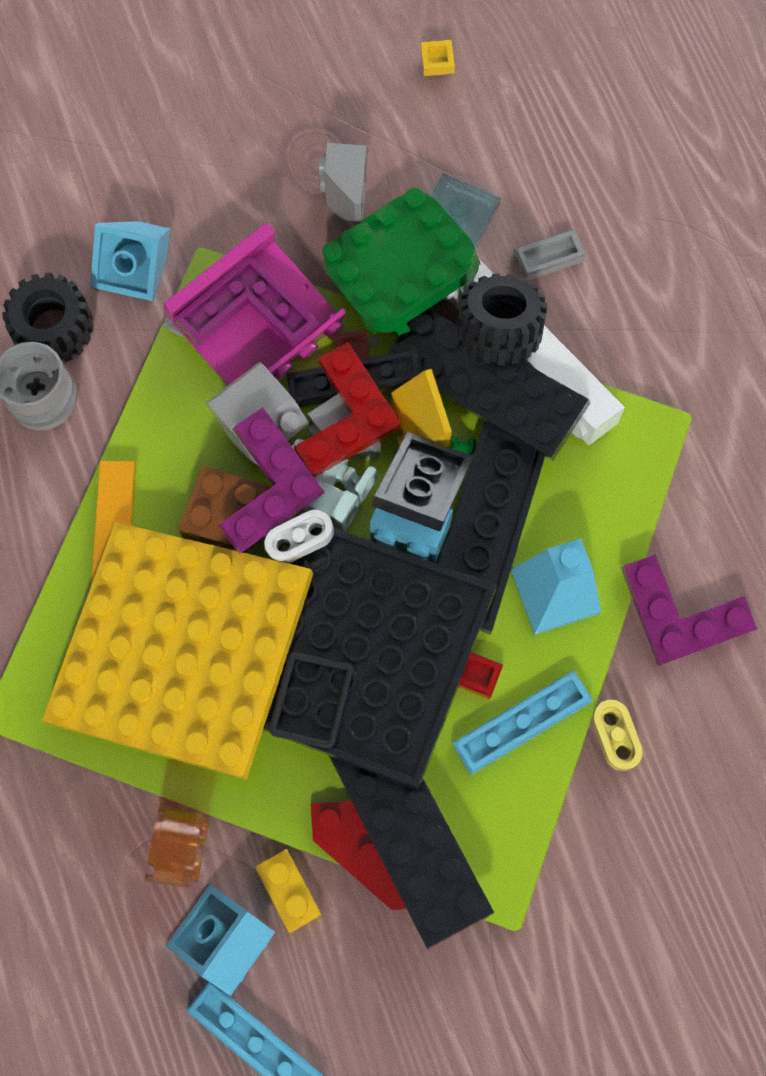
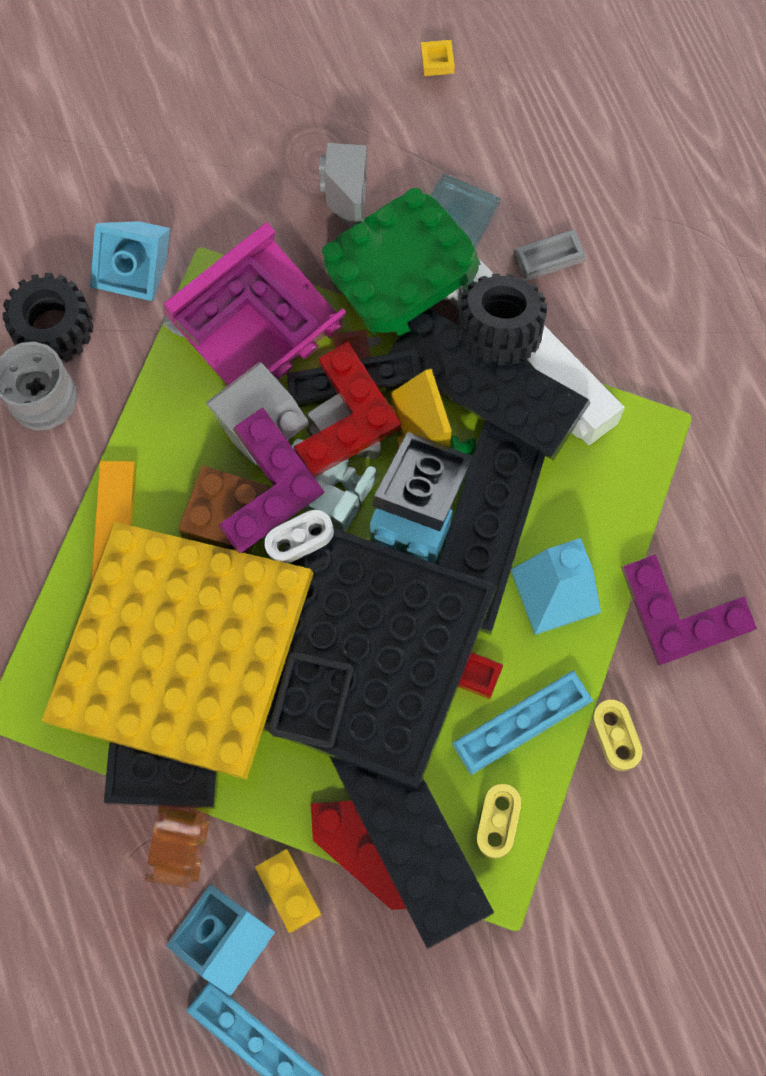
(156, 781): none -> black plate
(499, 822): none -> light yellow plate

